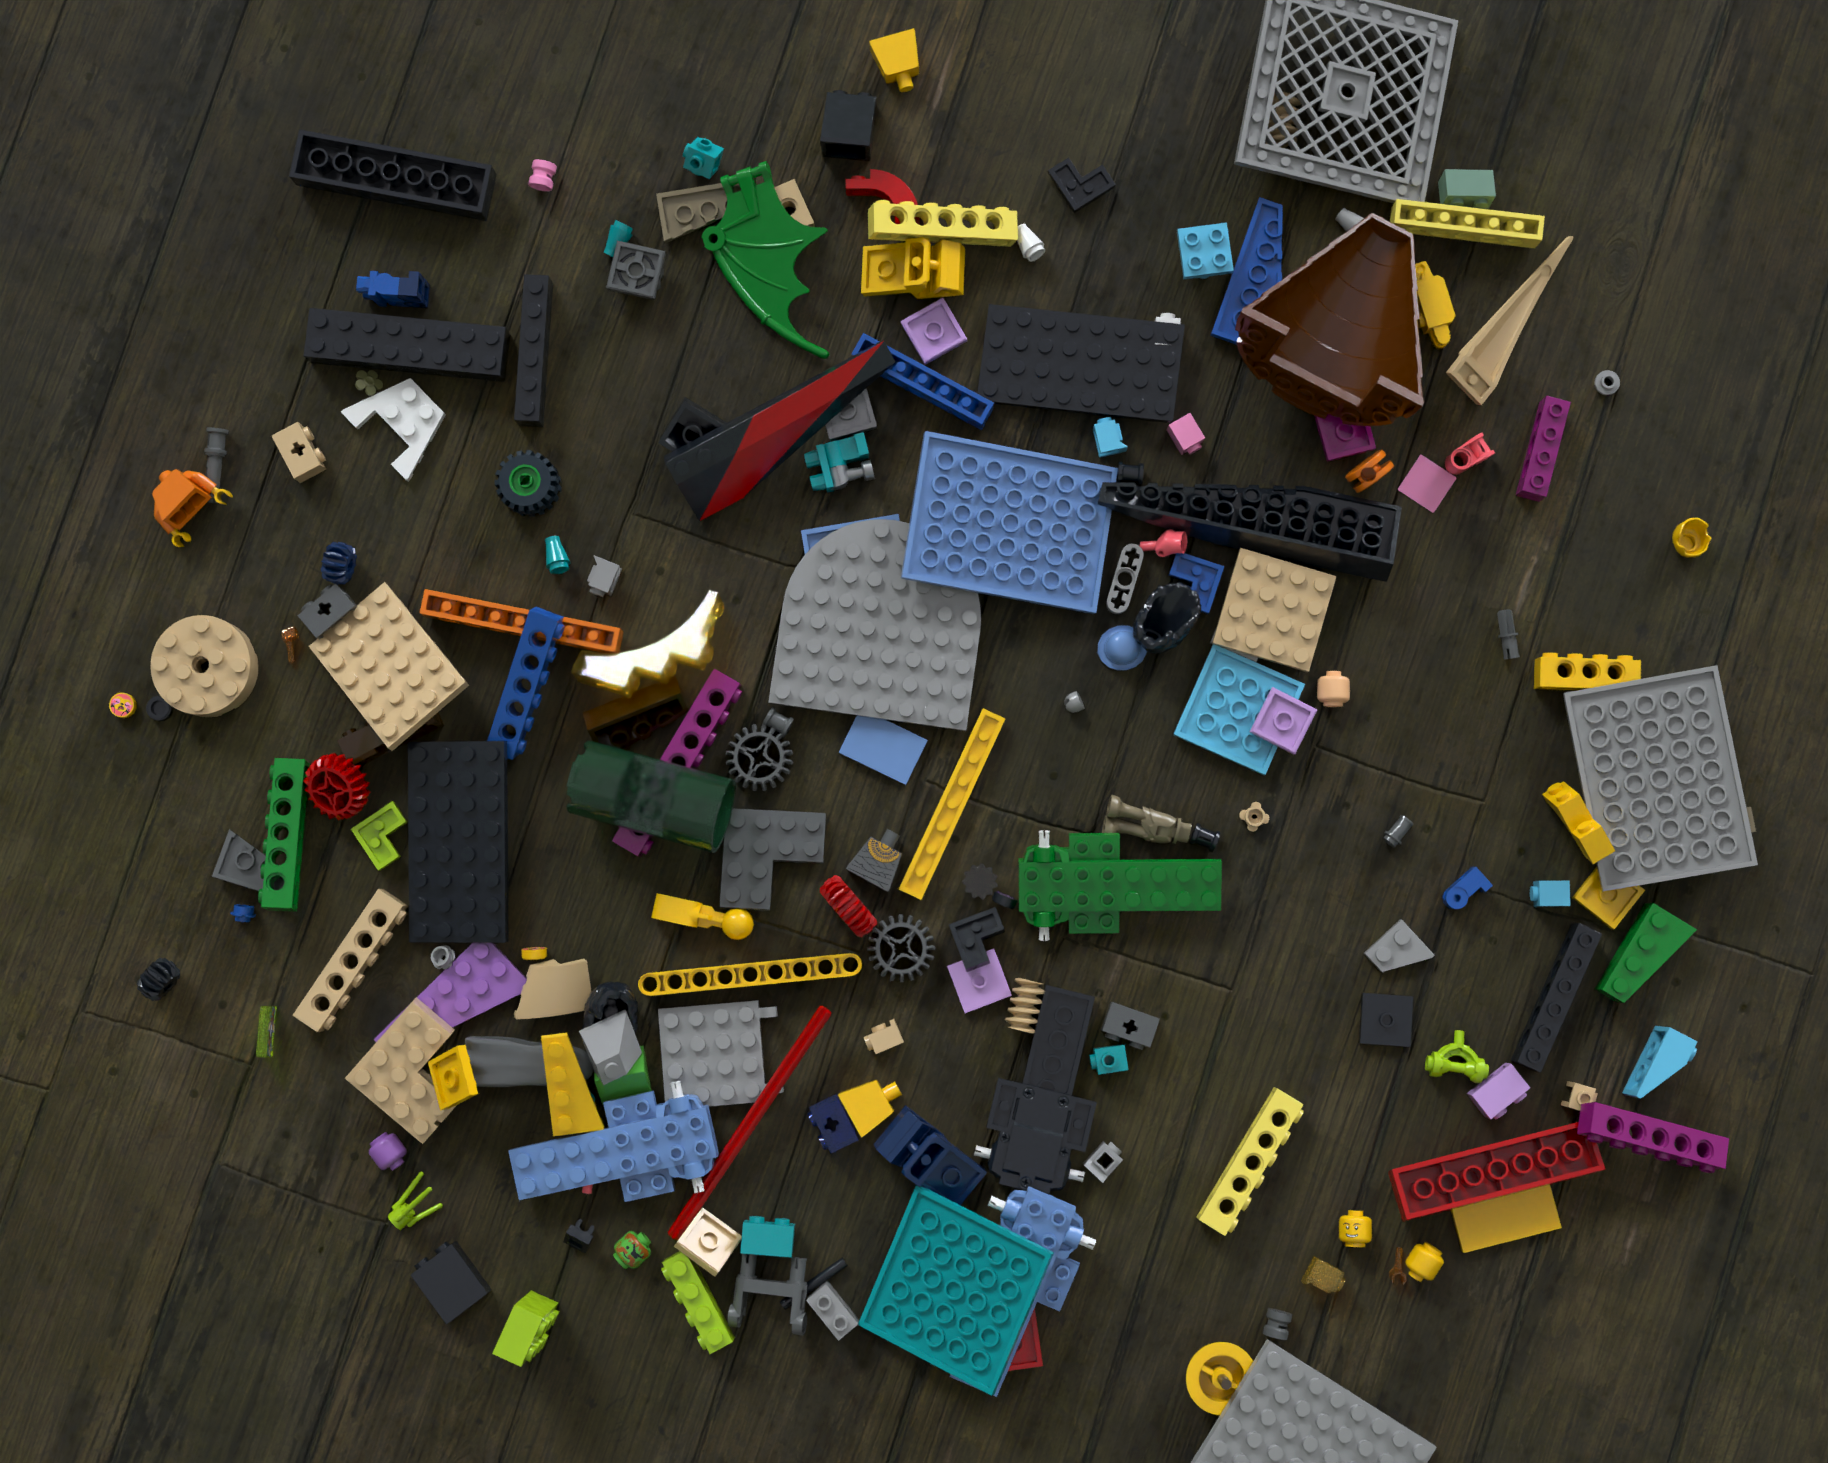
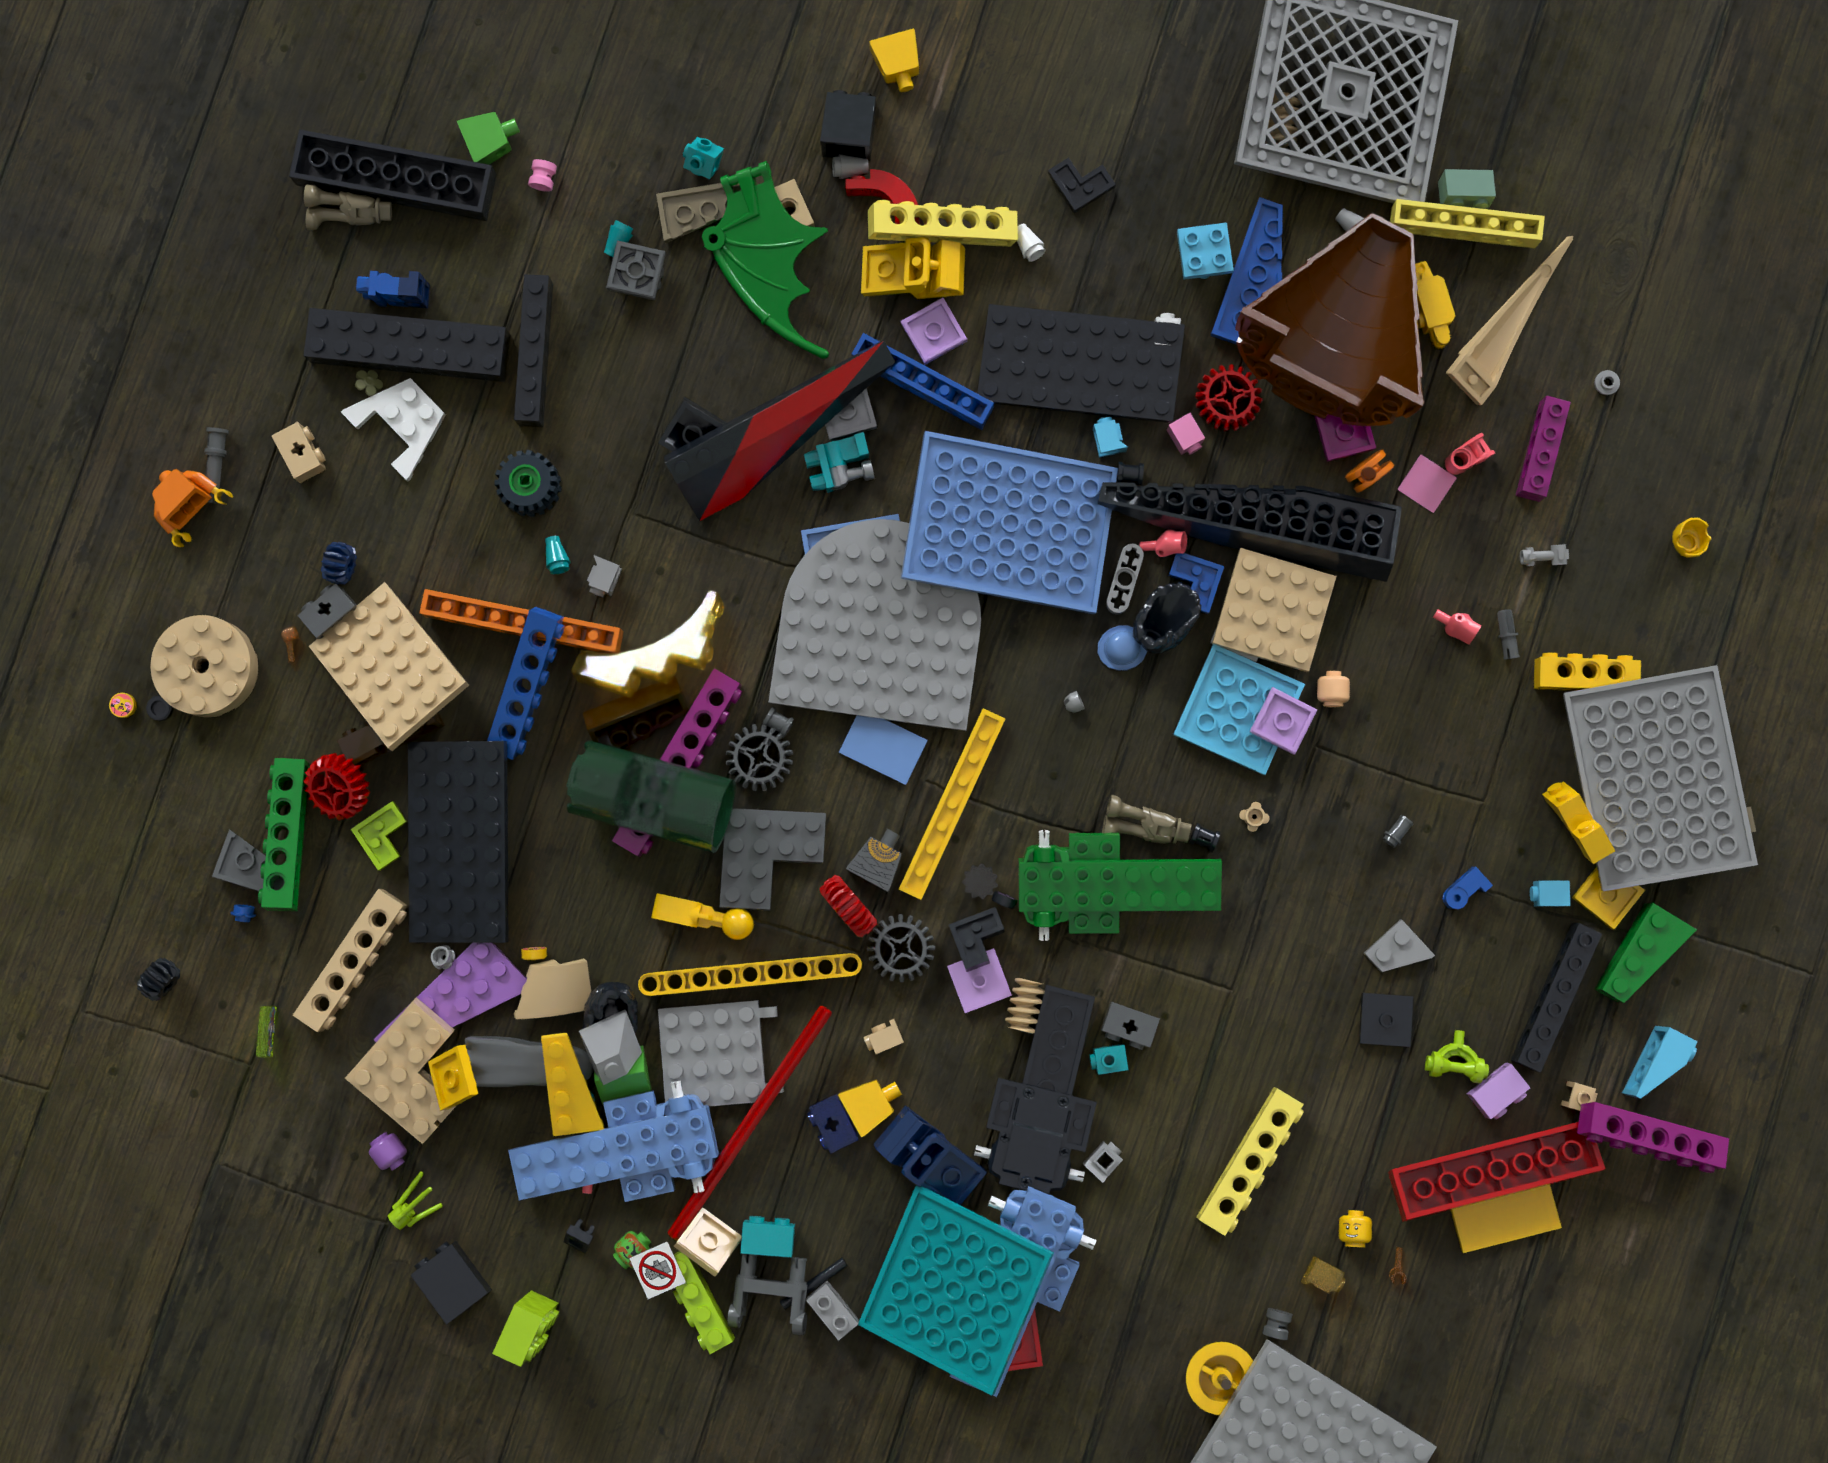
(354, 208): none -> dark tan piece
(487, 136): none -> bright green torso
(657, 1270): none -> sticker
(849, 166): none -> light grey cone
(1230, 407): none -> red gear
(1424, 1262): yellow head -> none
(1458, 625): none -> coral piece
(1557, 555): none -> light grey bar

